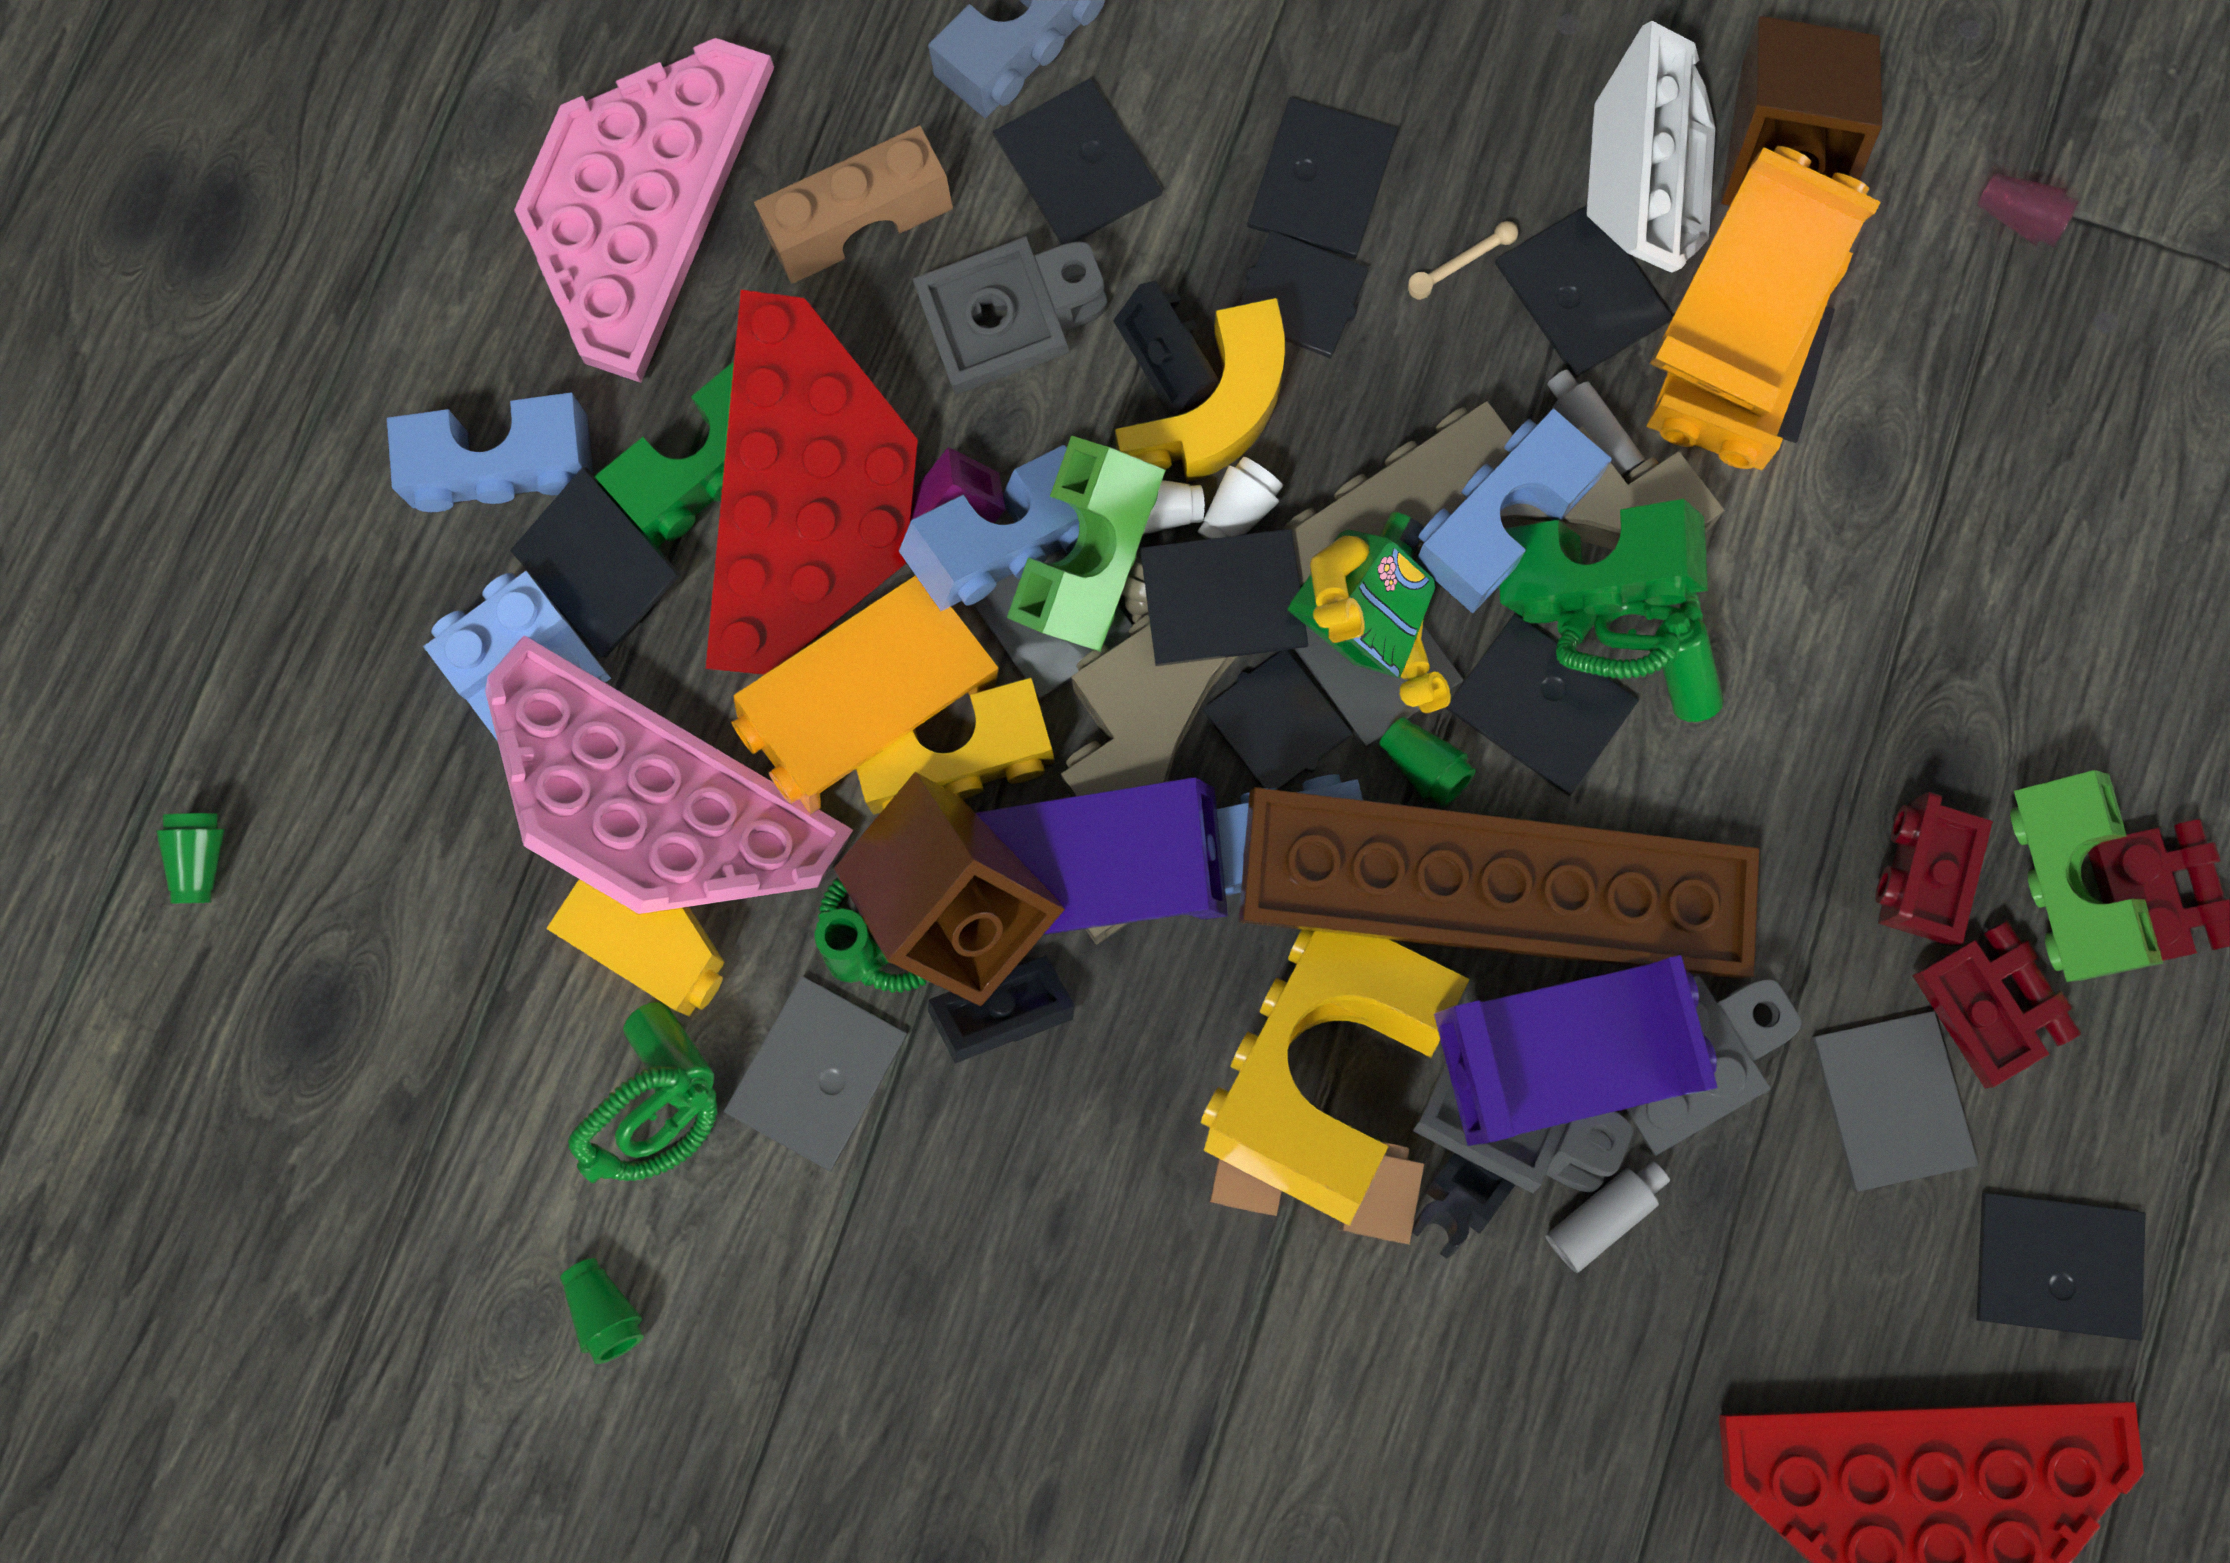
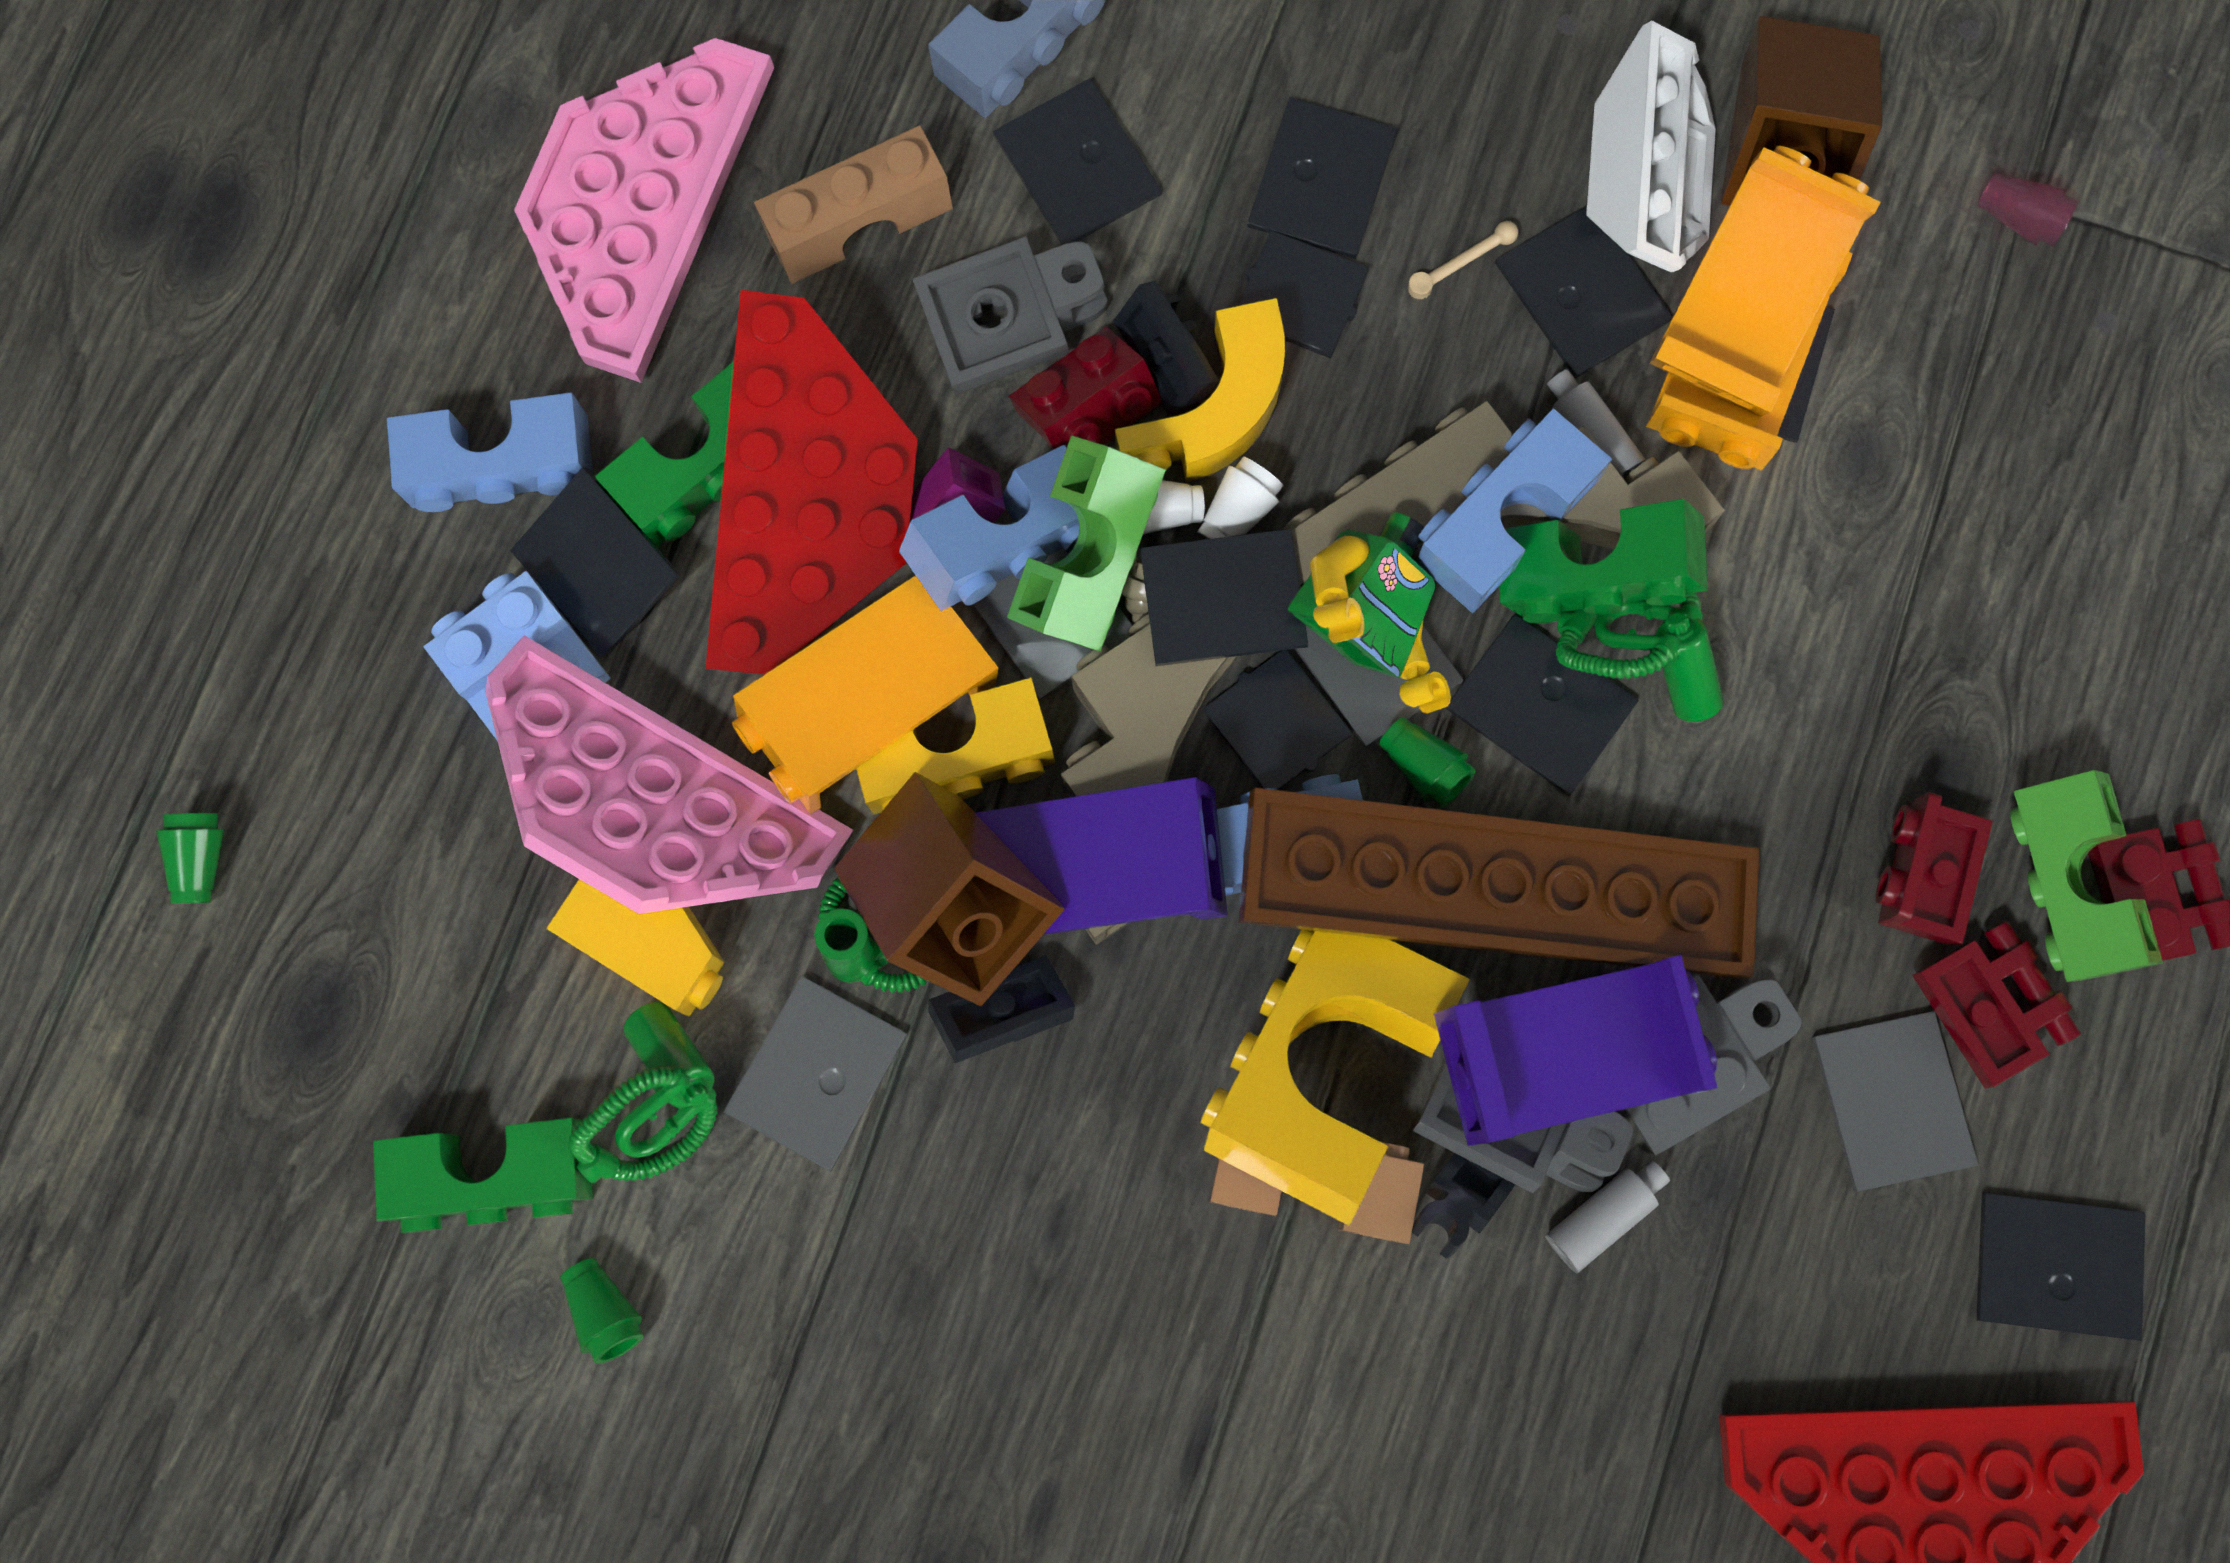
(425, 1178): none -> green arch
(1088, 392): none -> dark red bracket

